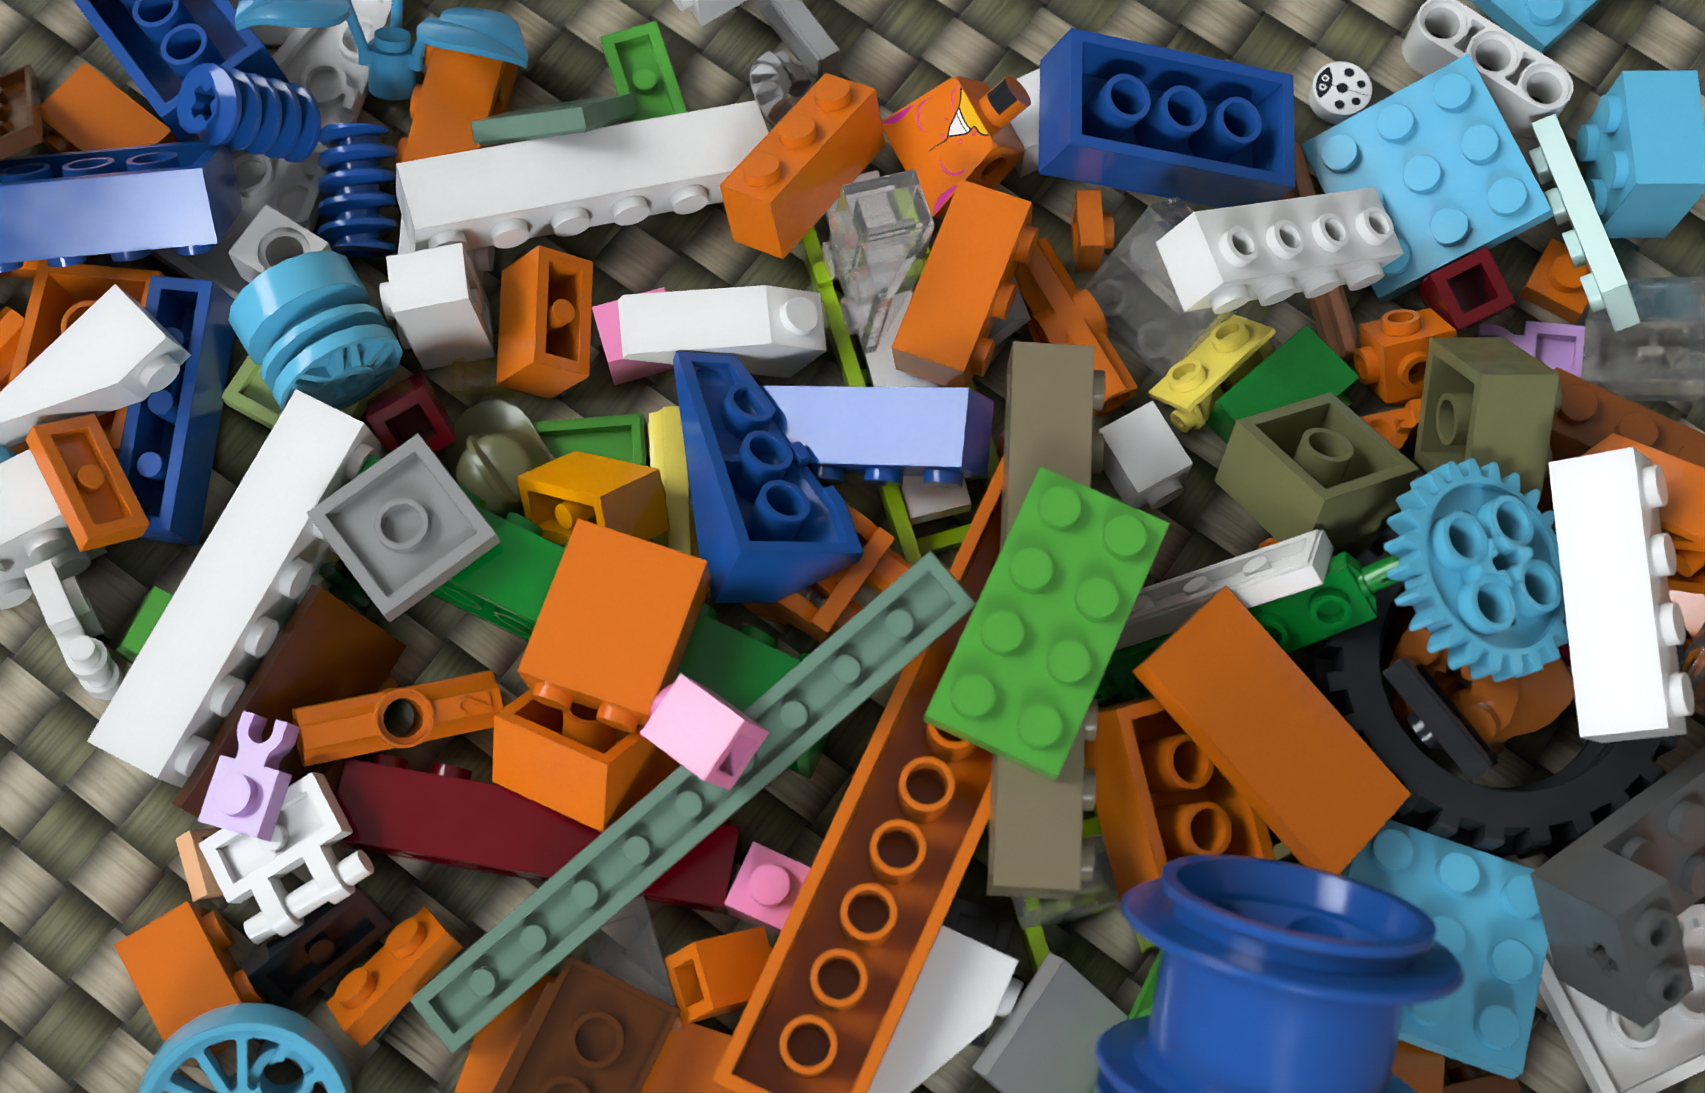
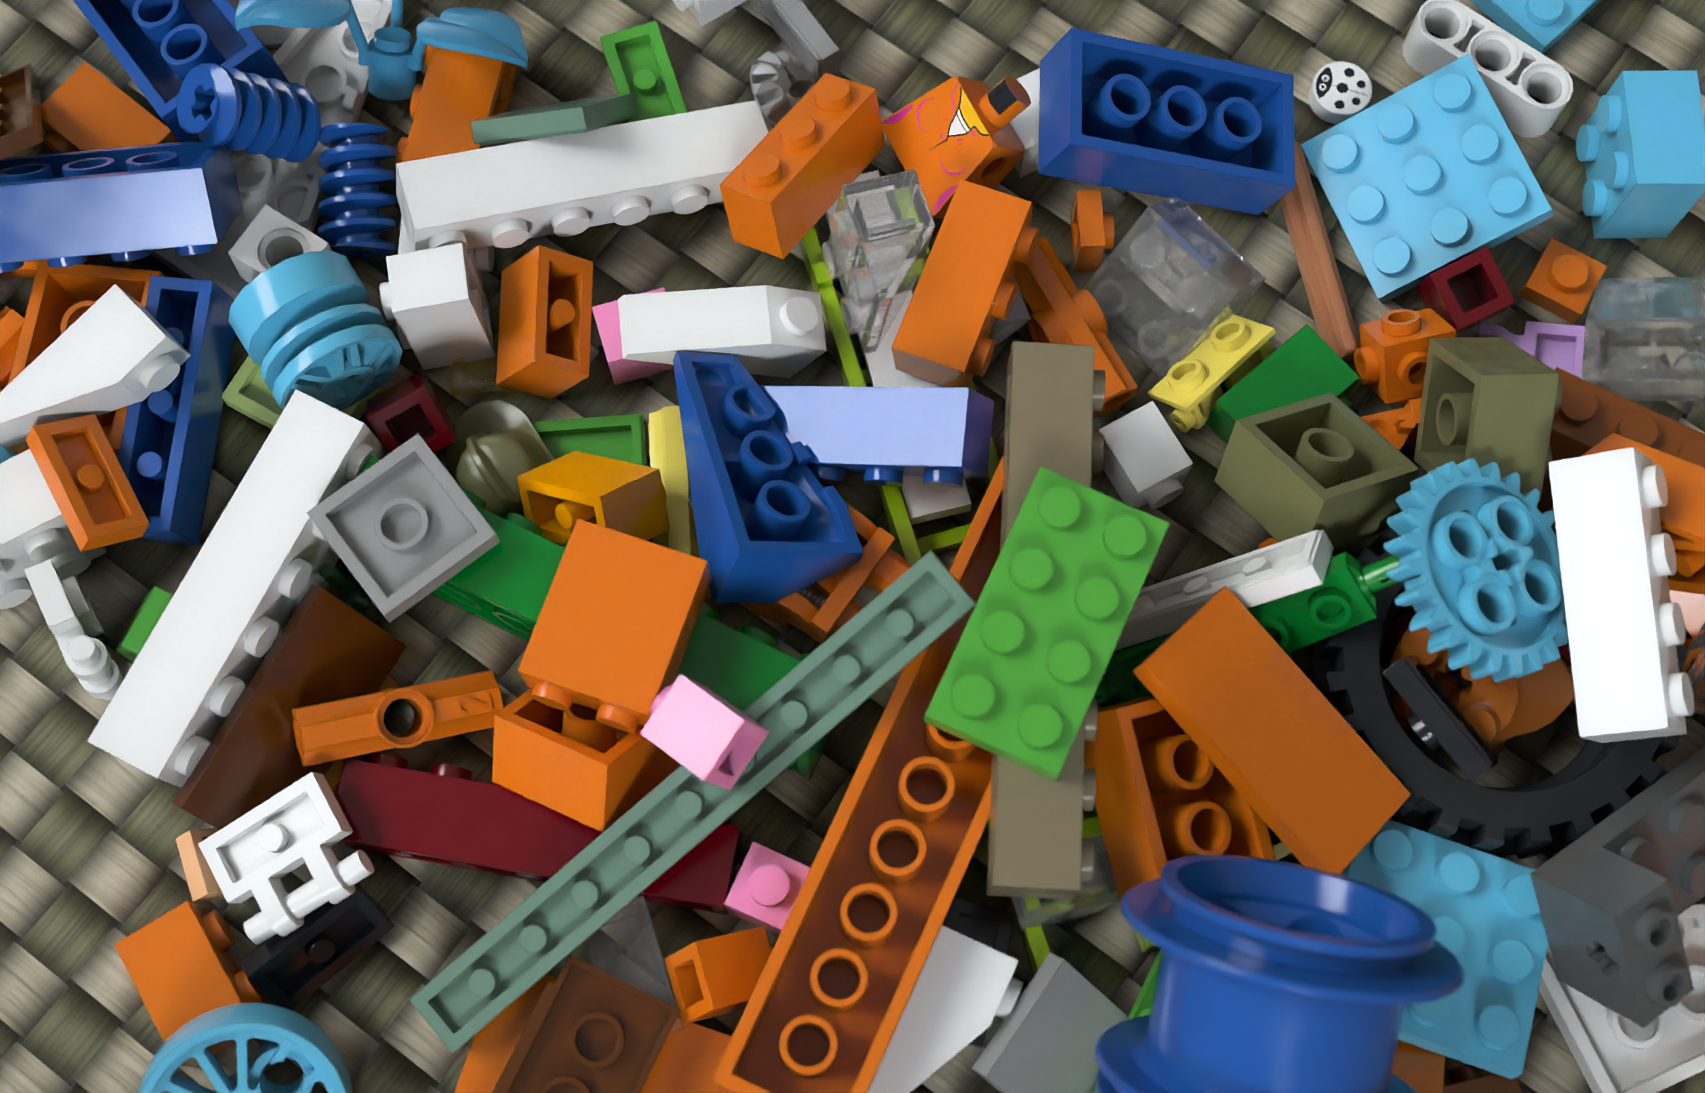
(249, 789): plate -> none
(398, 971): orange plate -> none
(1279, 249): white brick -> none
(1587, 240): light aqua plate -> none

